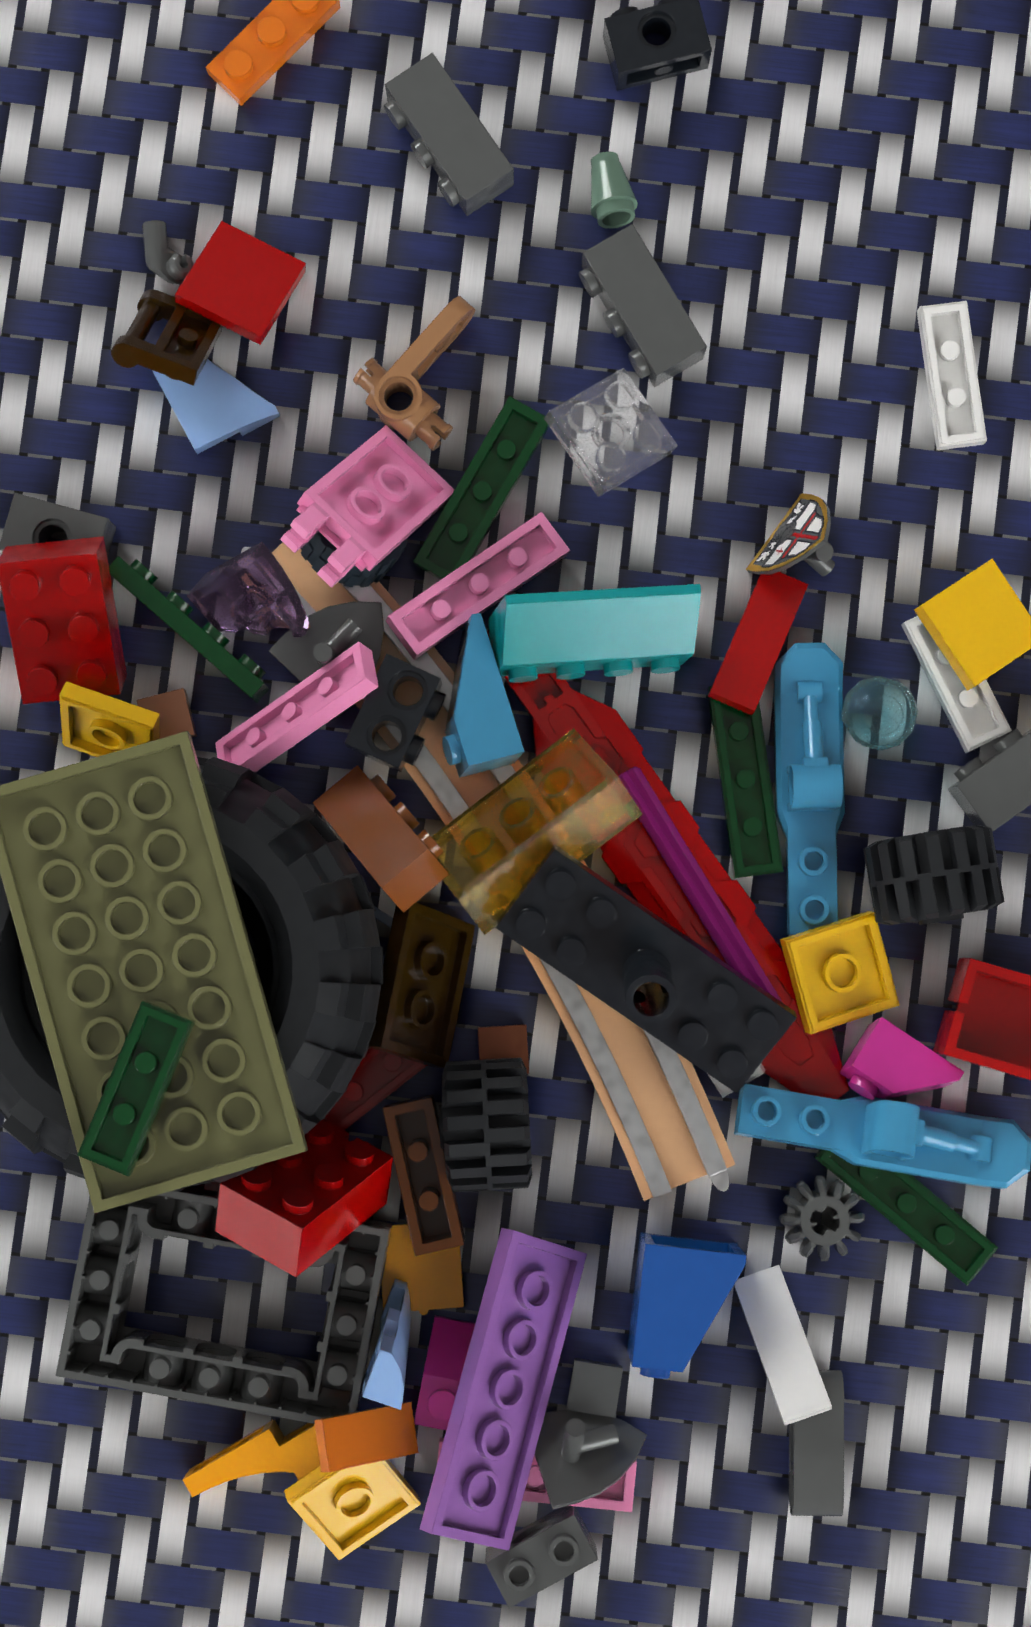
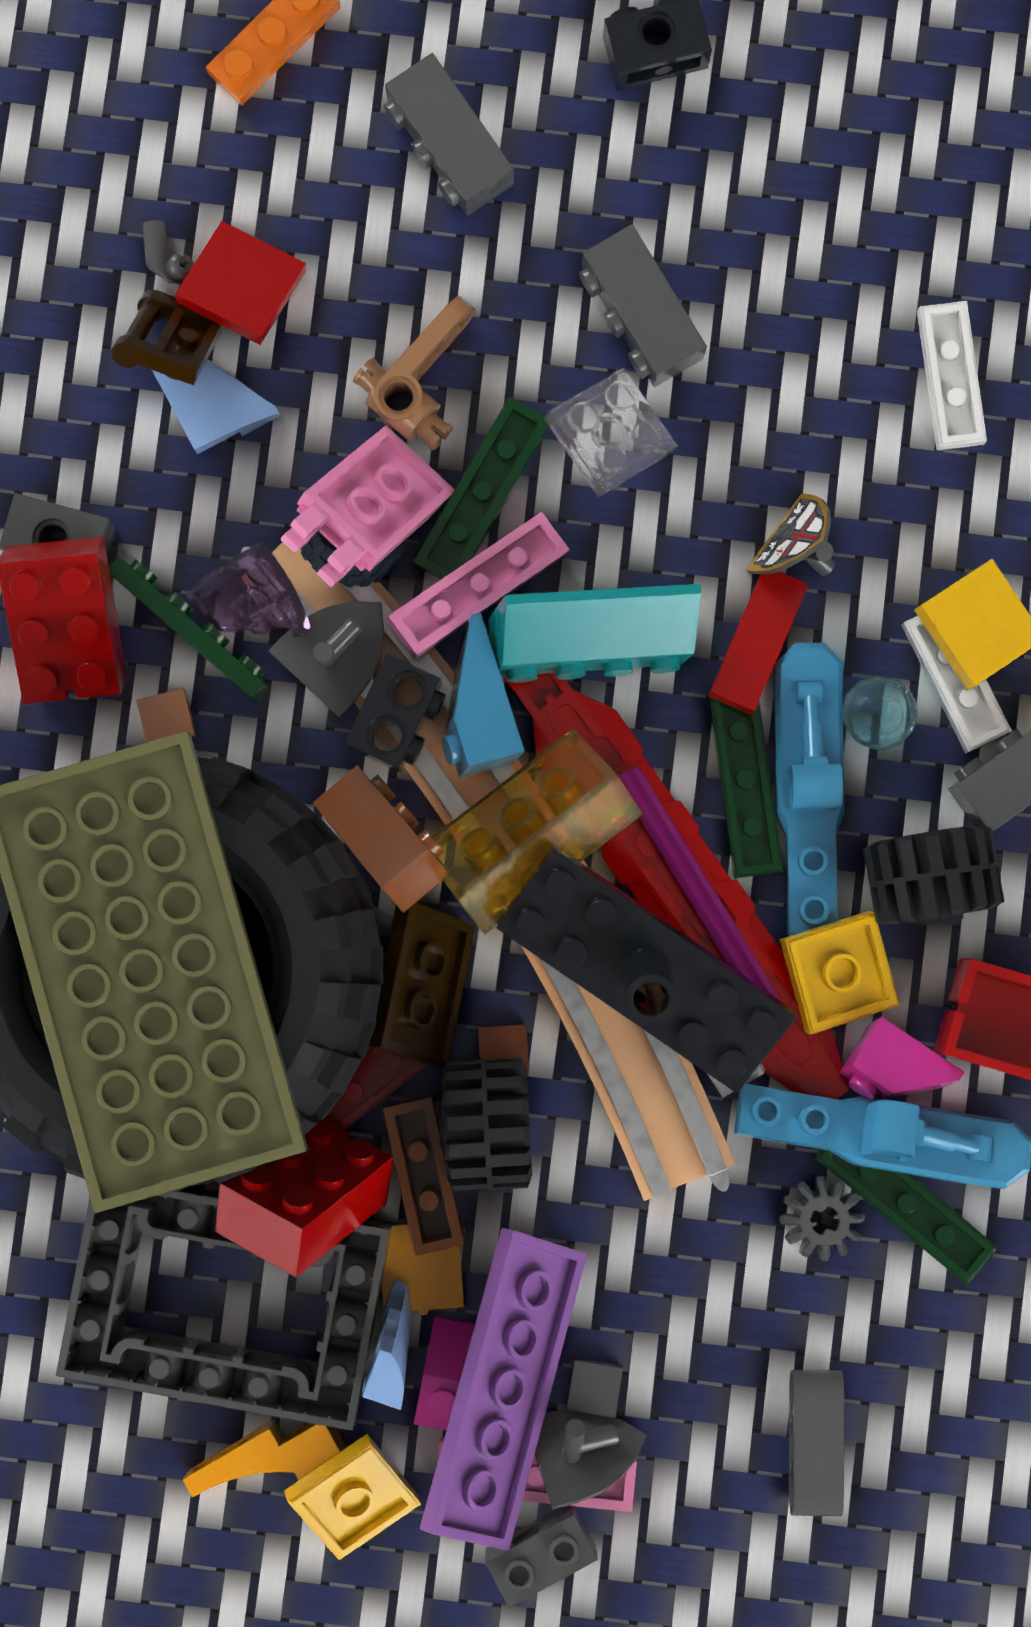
(103, 723): yellow tile -> none
(136, 1088): dark green tile -> none
(301, 710): bright pink plate -> none
(365, 1437): orange tile -> none
(611, 192): sand green cone -> none
(677, 1298): blue slope -> none
(782, 1345): white tile -> none

